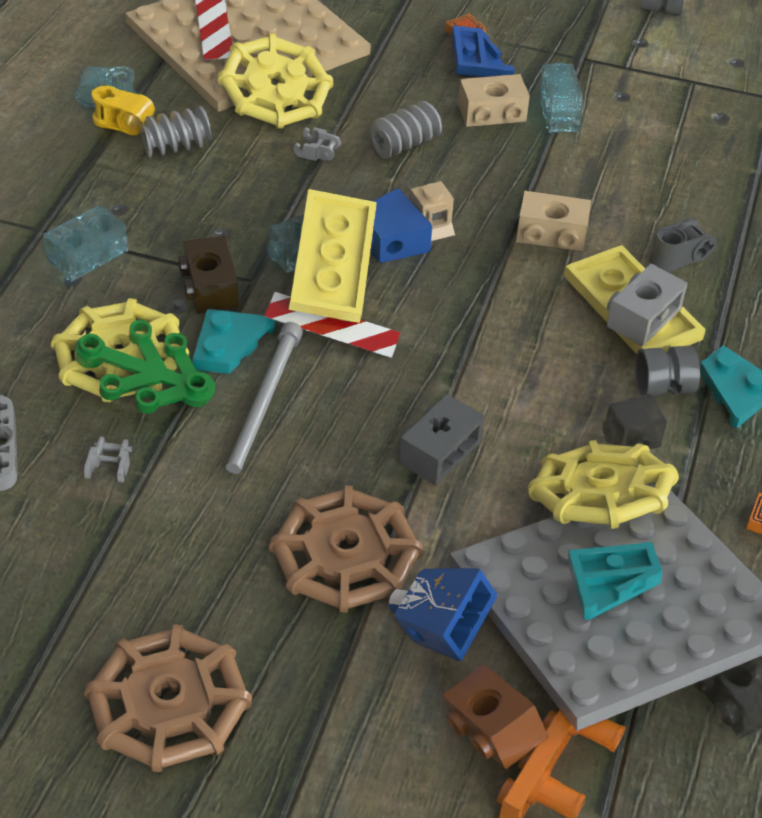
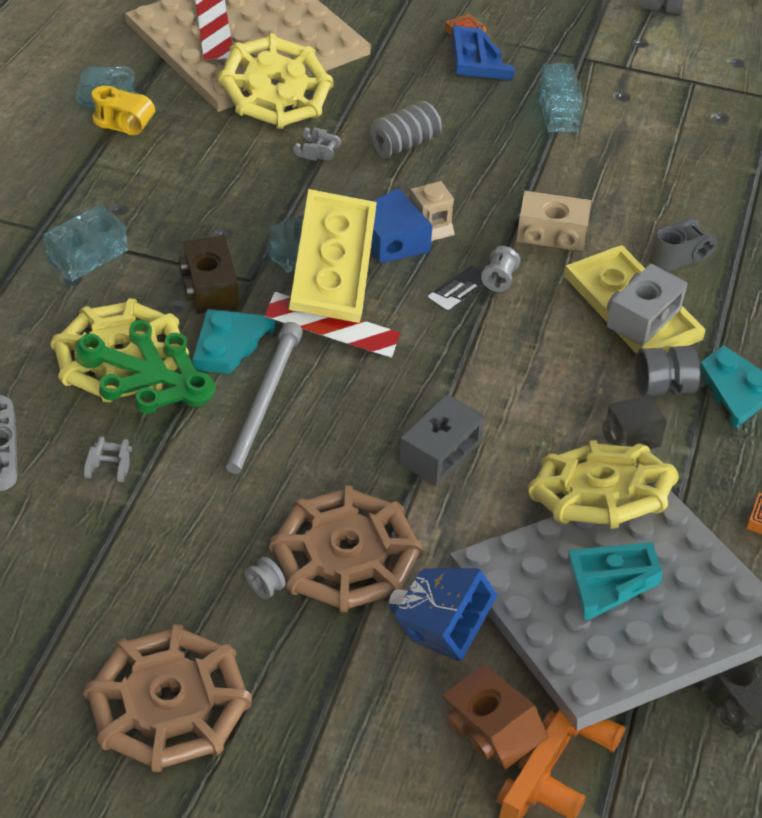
(175, 130): light grey piece -> none
(265, 578): none -> light grey bush
(458, 288): none -> sticker
(493, 100): tan brick -> none
(504, 268): none -> light grey bush

